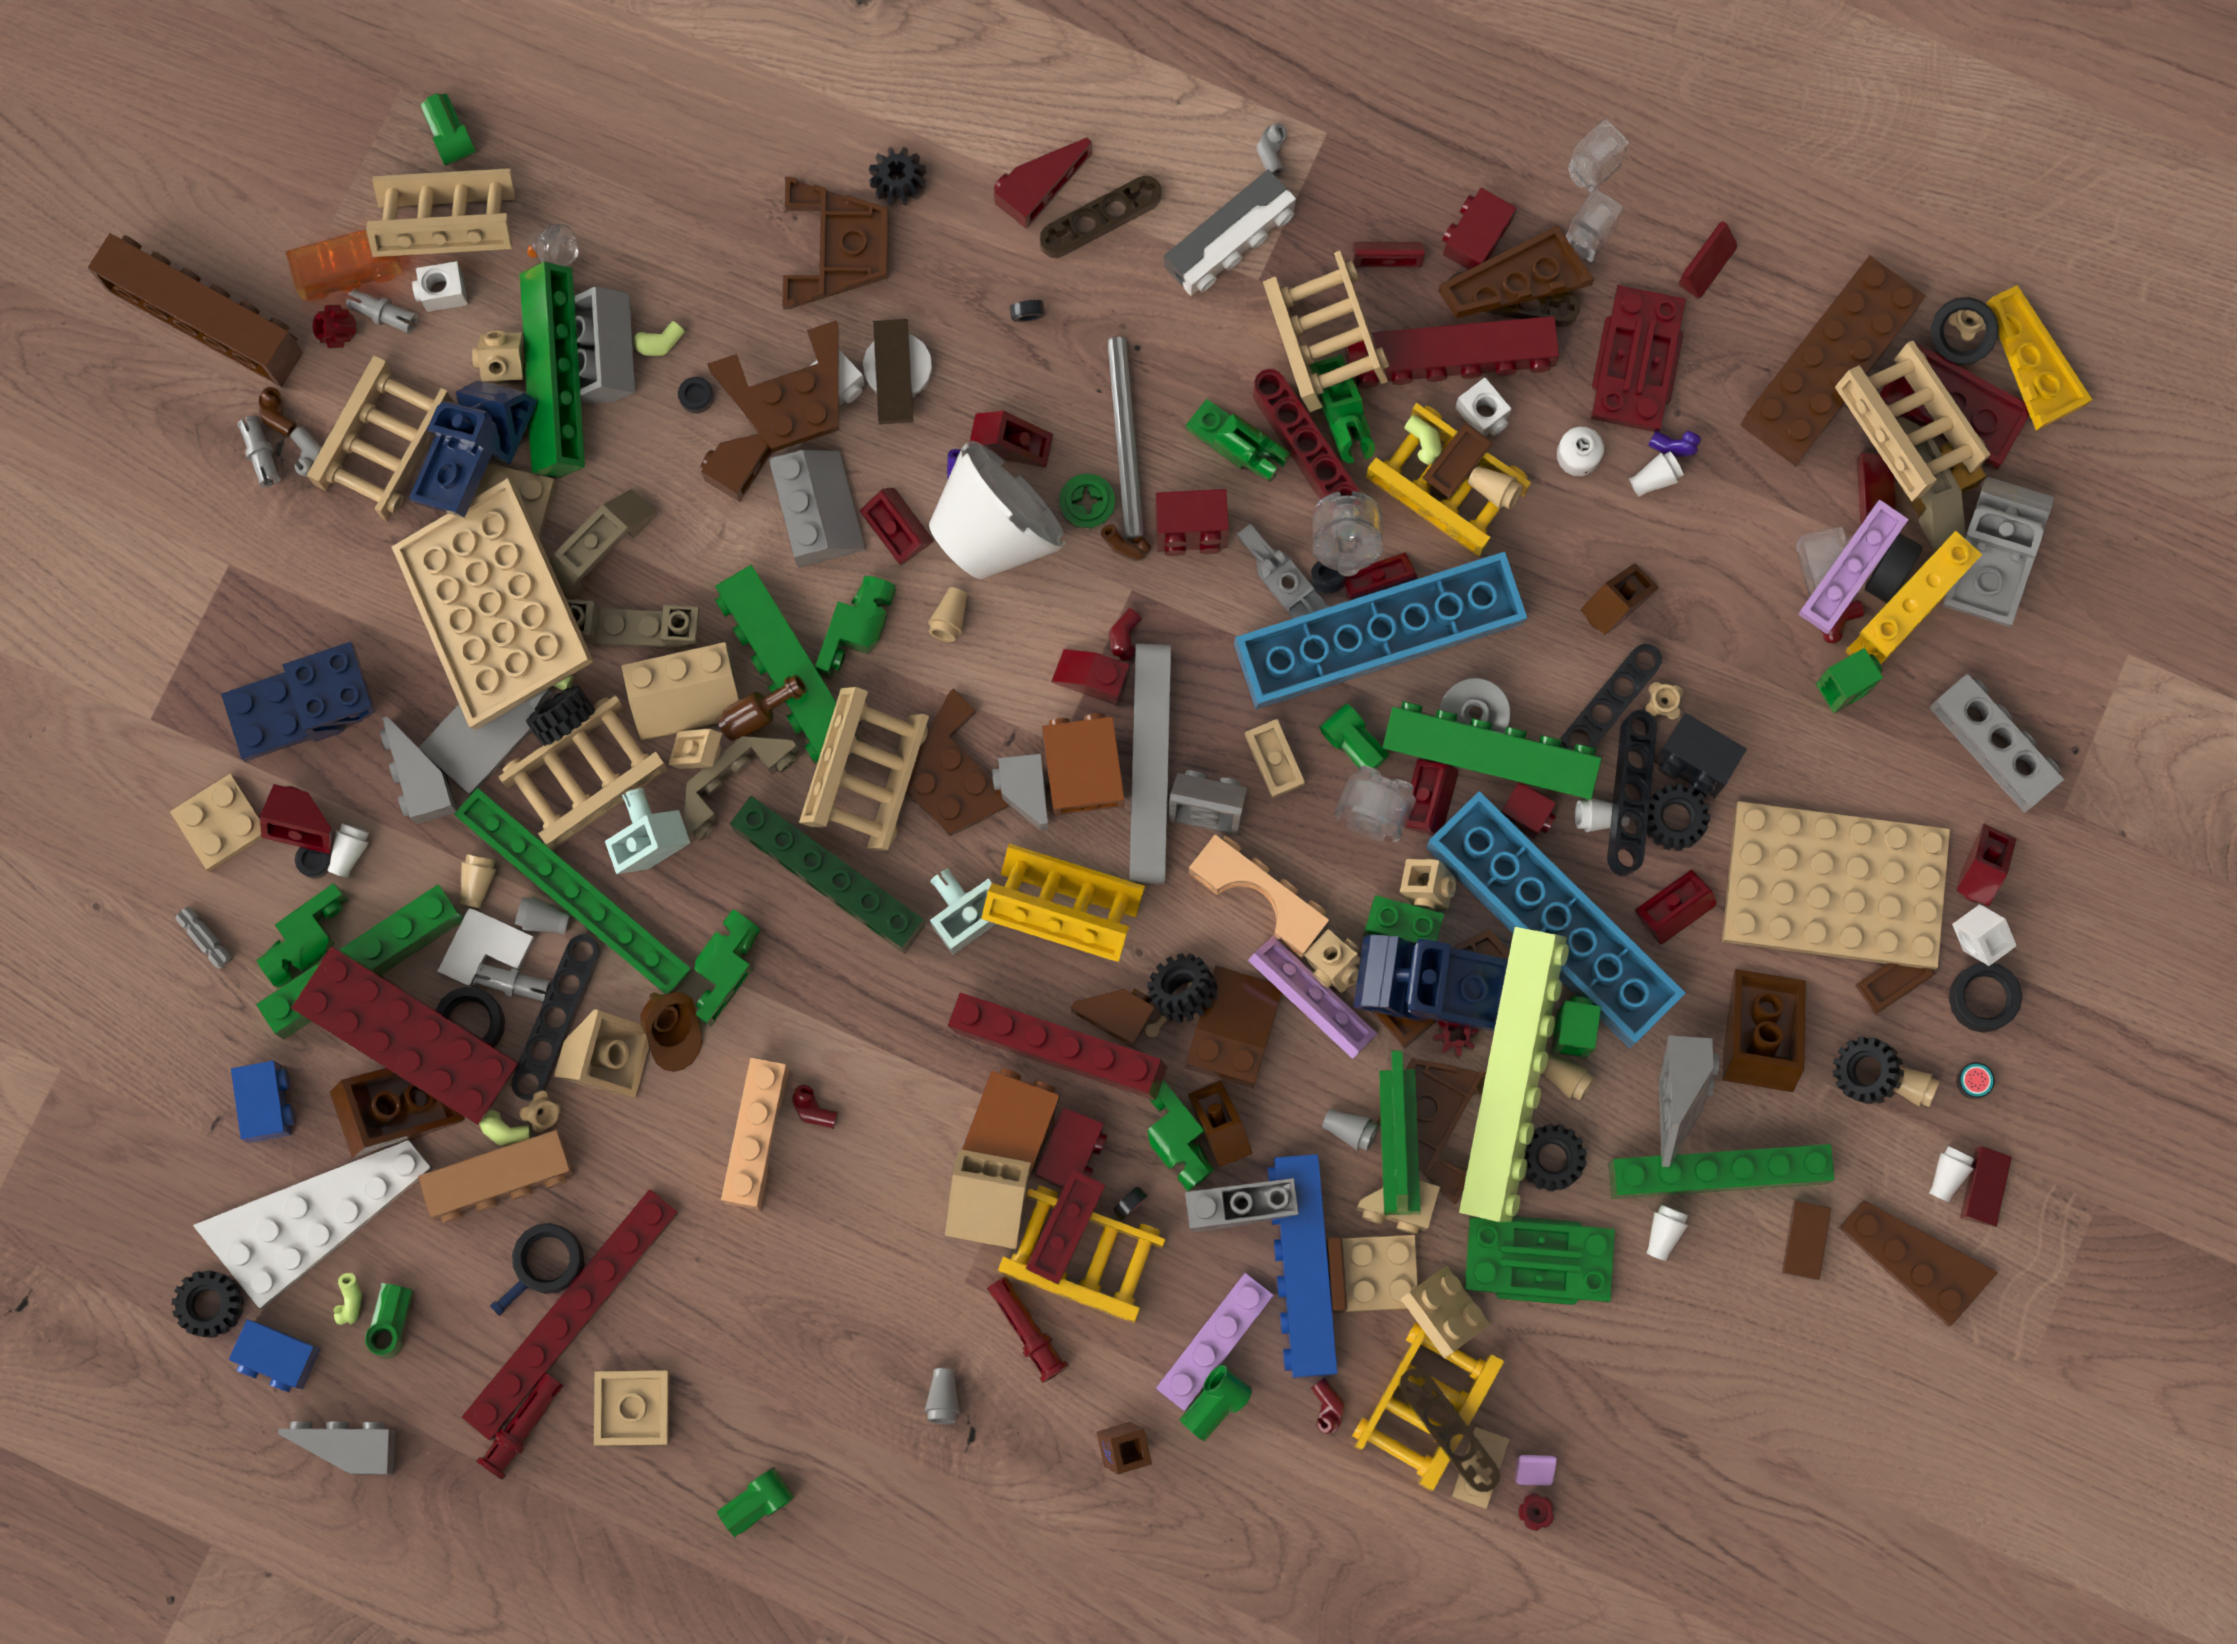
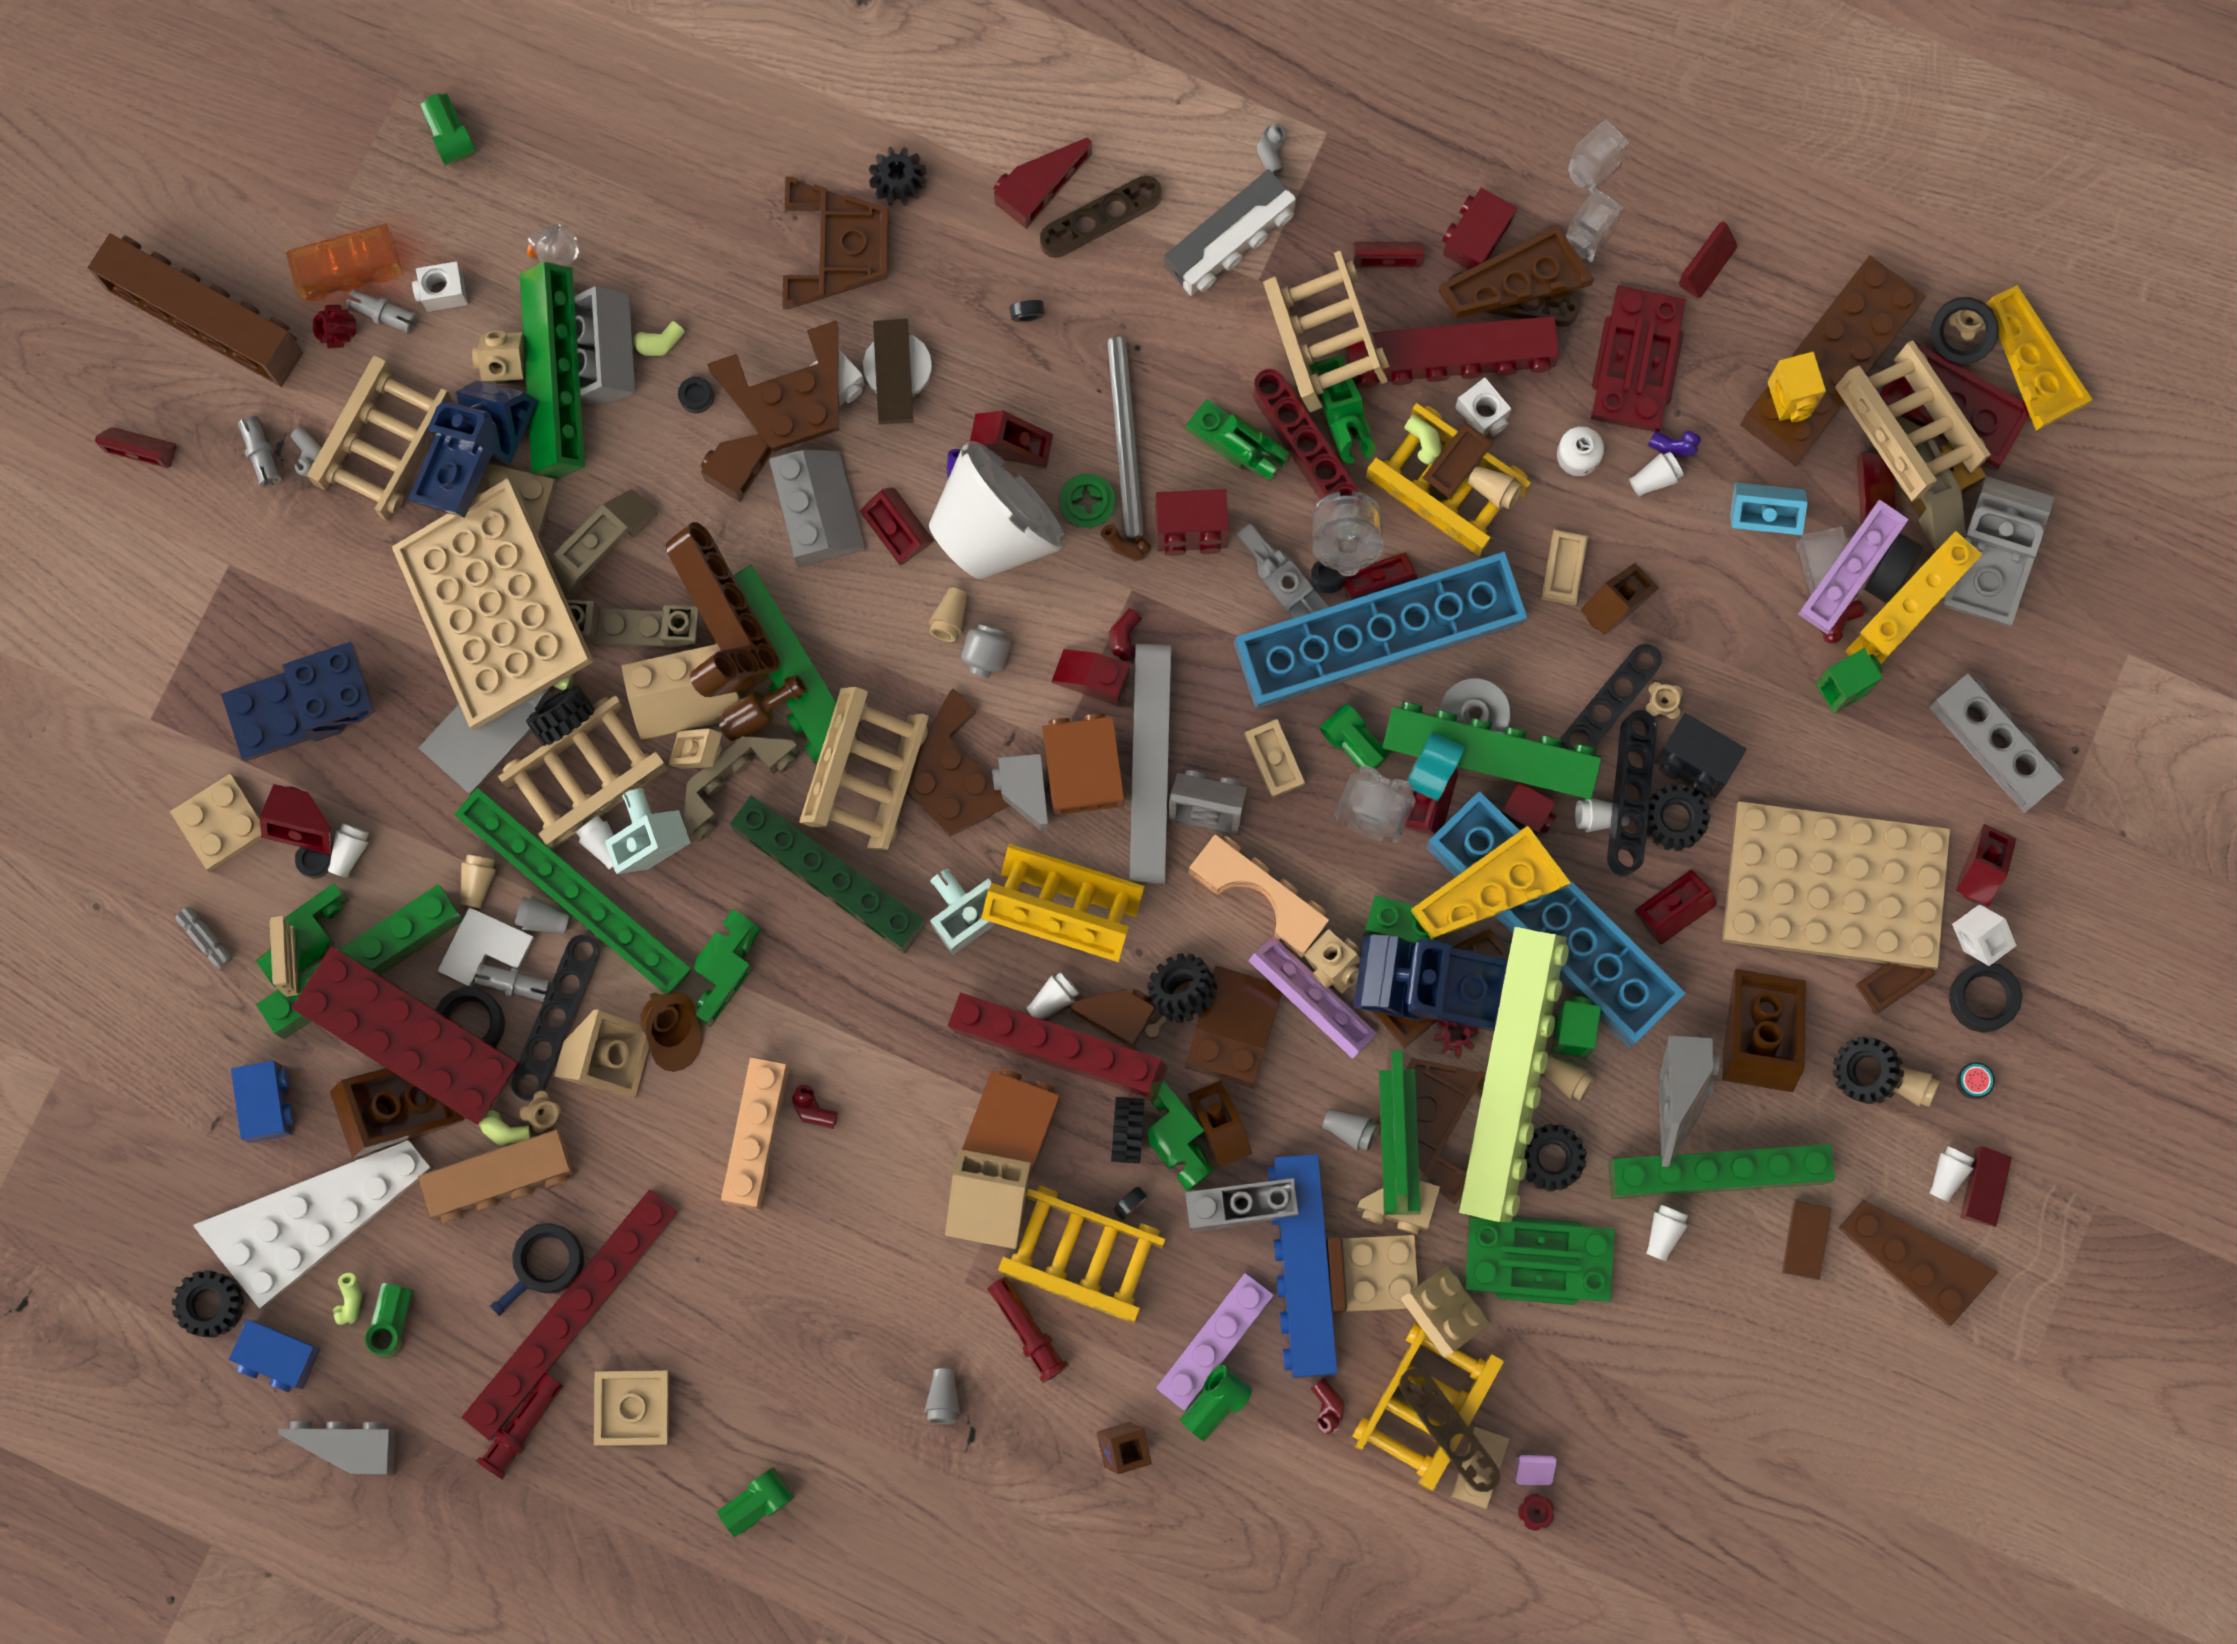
(136, 447): none -> dark red slope
(271, 412): reddish brown arm -> none
(284, 956): none -> tan tile
(423, 785): light grey slope -> none
(441, 234): tan fence -> none
(593, 838): none -> white cone
(745, 649): none -> reddish brown beam
(857, 625): green plate -> none
(985, 650): none -> light grey head
(1053, 997): none -> white cone
(1065, 1227): dark red plate -> none
(1071, 1148): dark red brick -> none
(1127, 1130): none -> black tyre
(1427, 884): tan brick -> none
(1435, 765): none -> teal axle
(1498, 882): none -> yellow wing
(1564, 567): none -> tan tile
(1768, 508): none -> medium azure brick
(1796, 387): none -> yellow brick

